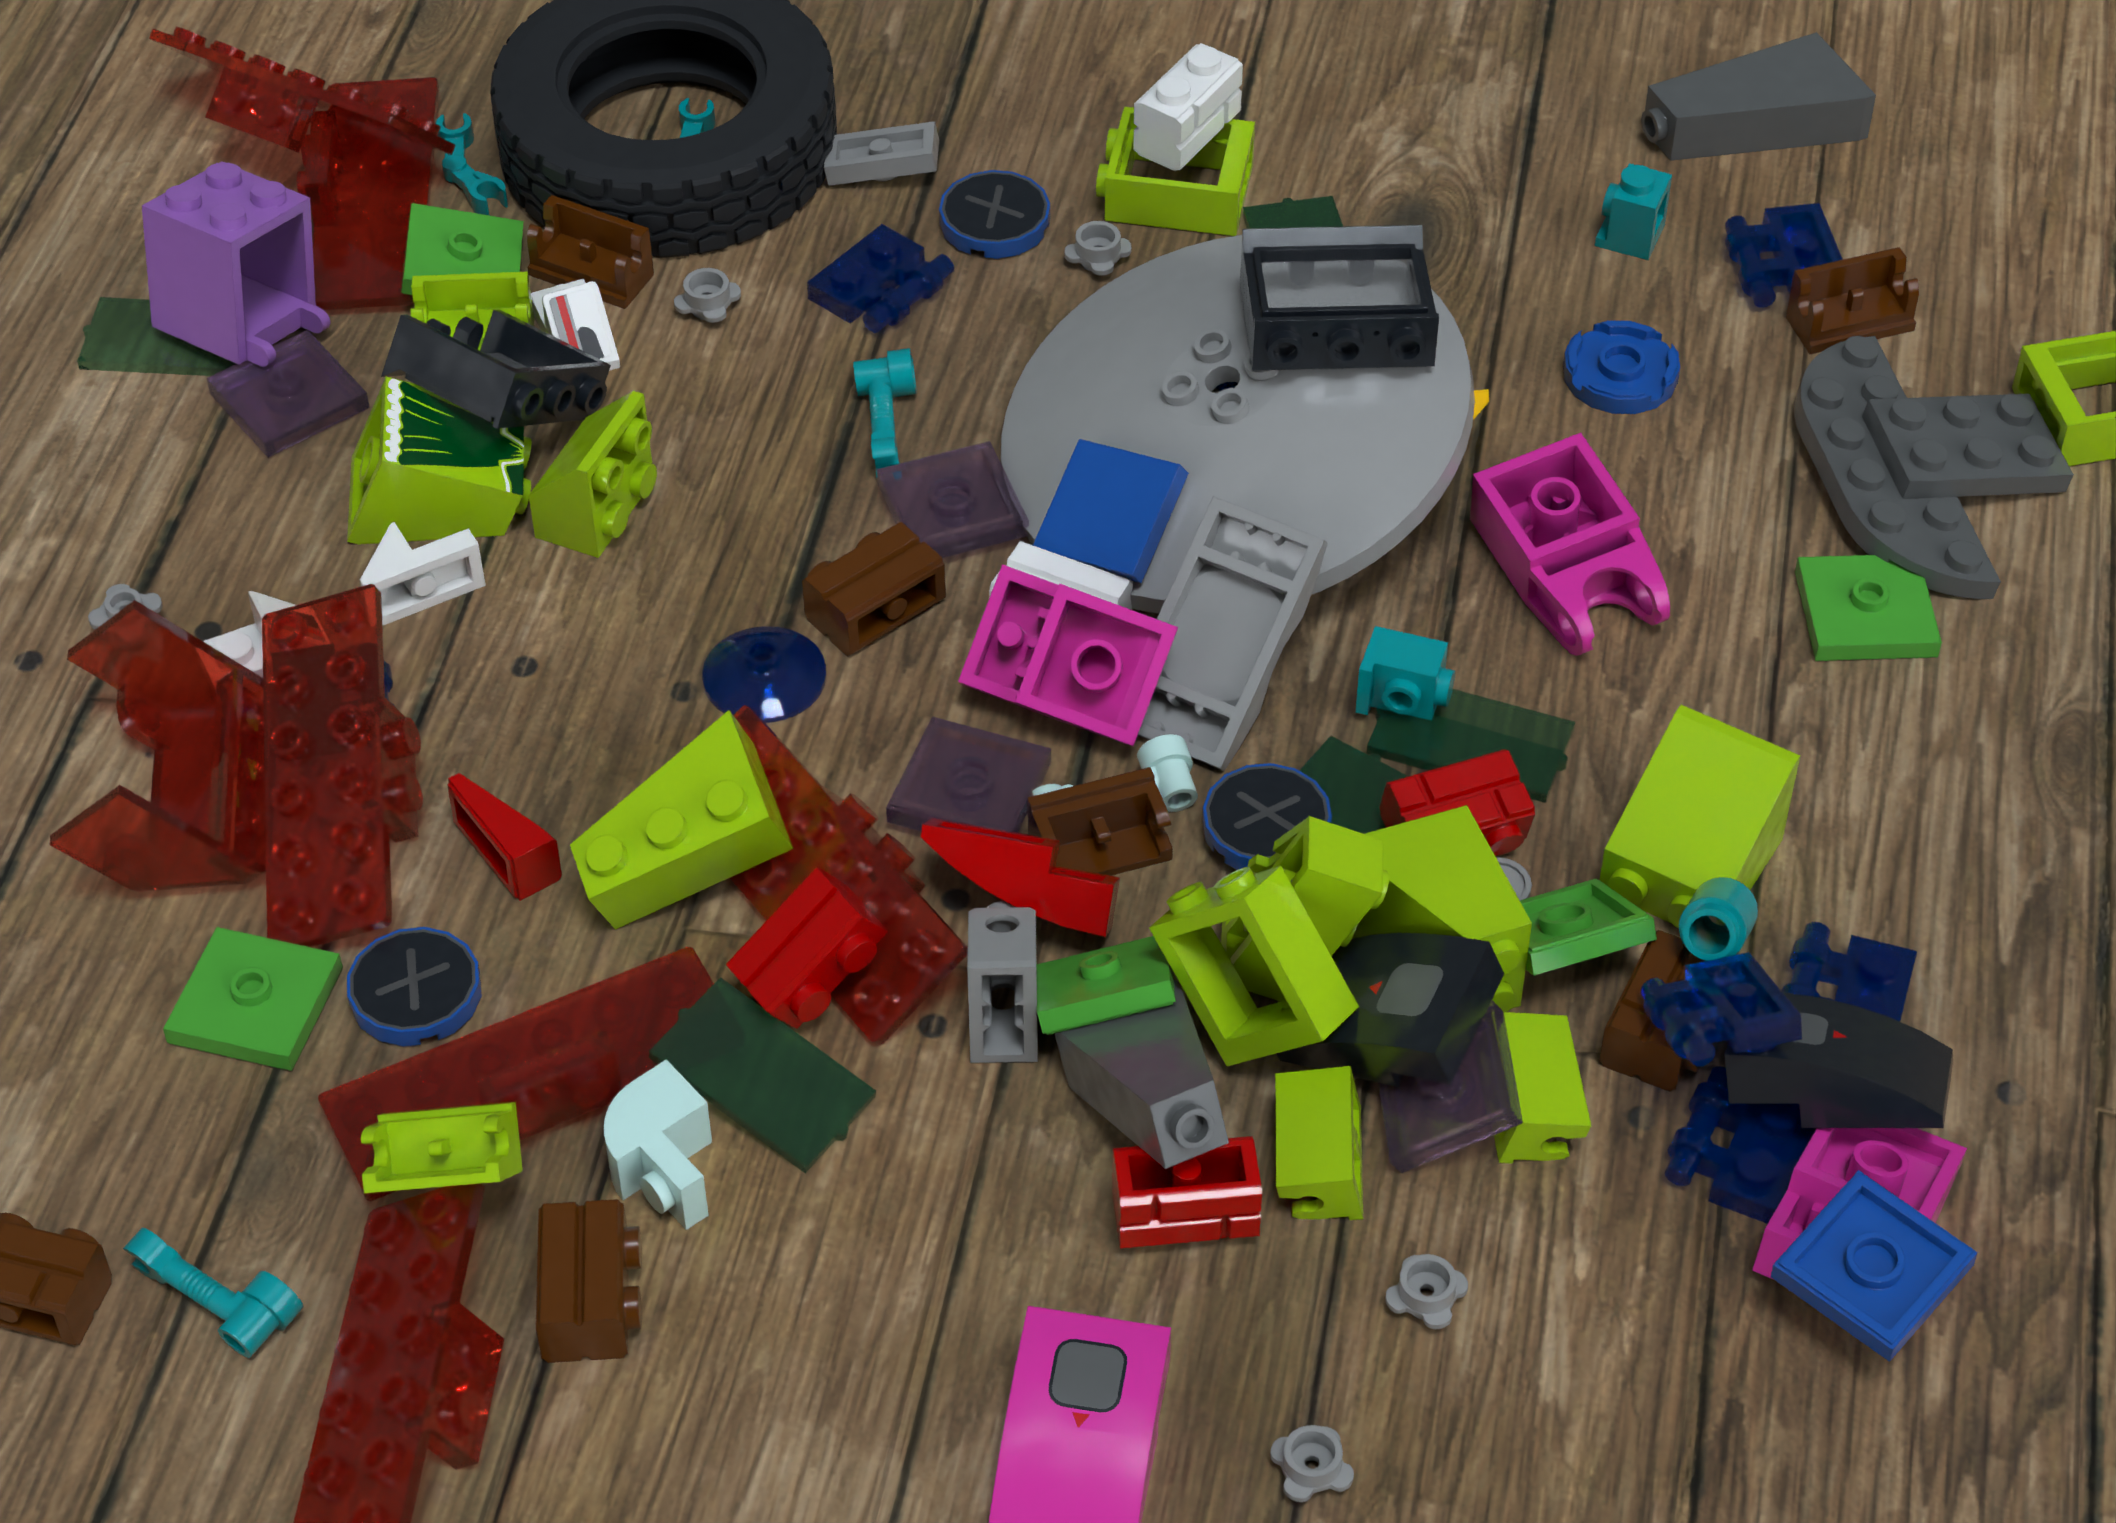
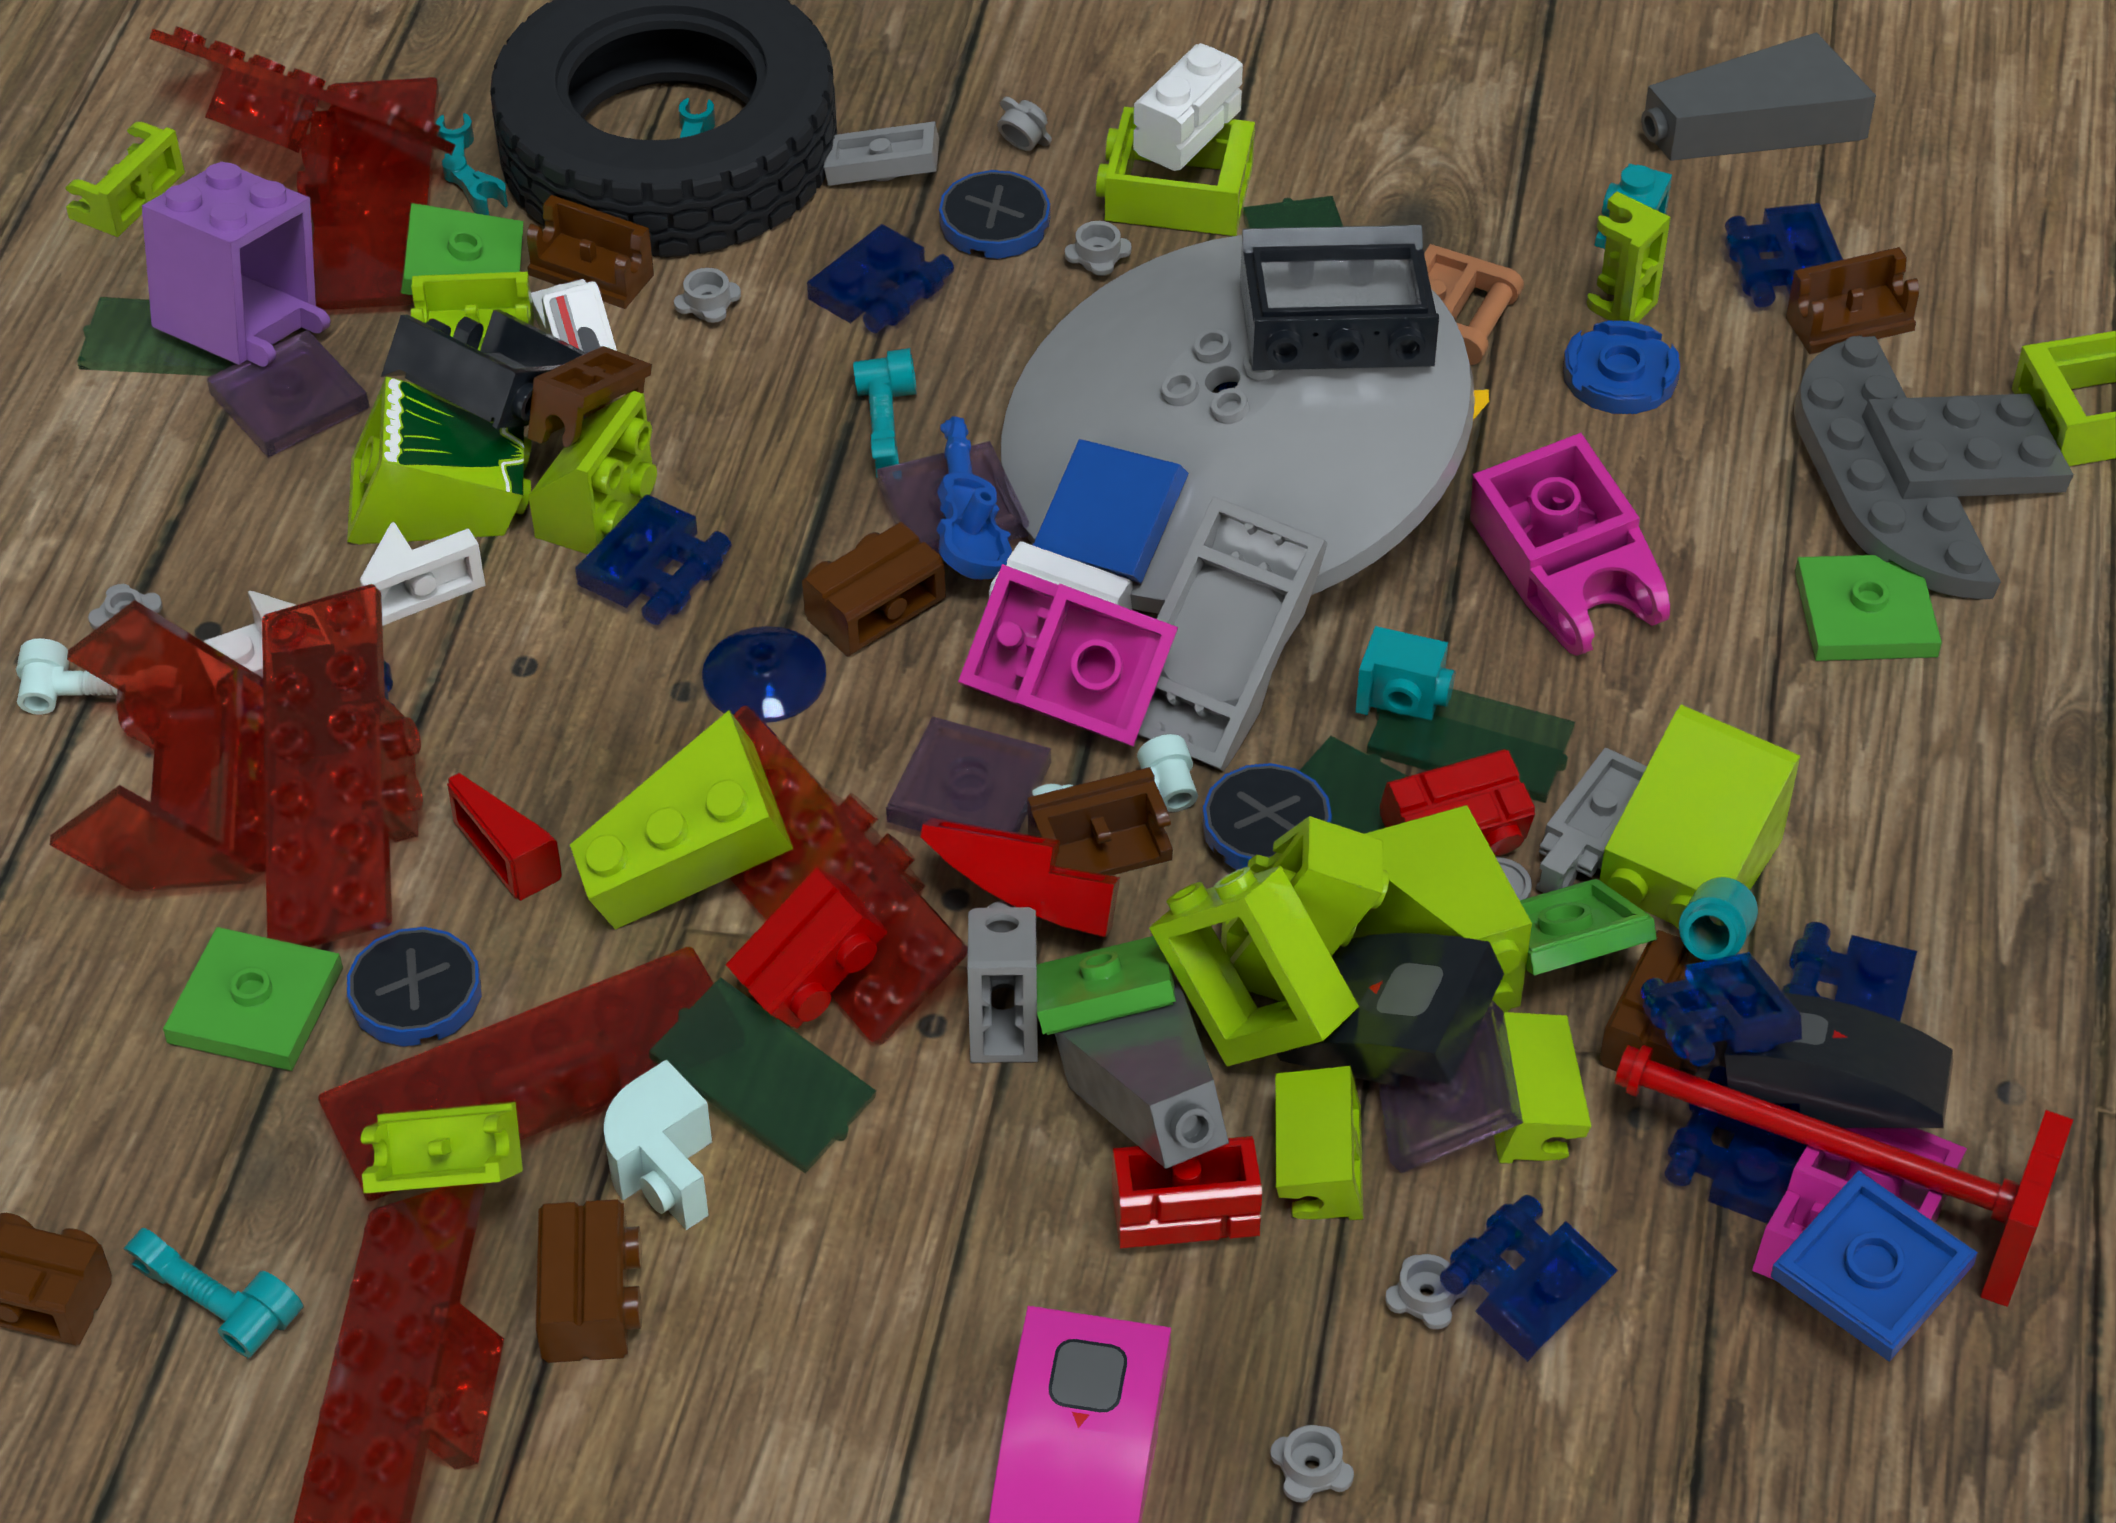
(45, 676): none -> light aqua brick
(136, 180): none -> lime hinge
(580, 390): none -> reddish brown hinge
(639, 549): none -> clear blue plate
(969, 534): none -> blue piece
(1023, 124): none -> light grey plate
(1454, 279): none -> nougat plate
(1543, 1291): none -> clear blue plate
(1586, 820): none -> light grey hinge
(1631, 259): none -> lime hinge
(2011, 1203): none -> red tile

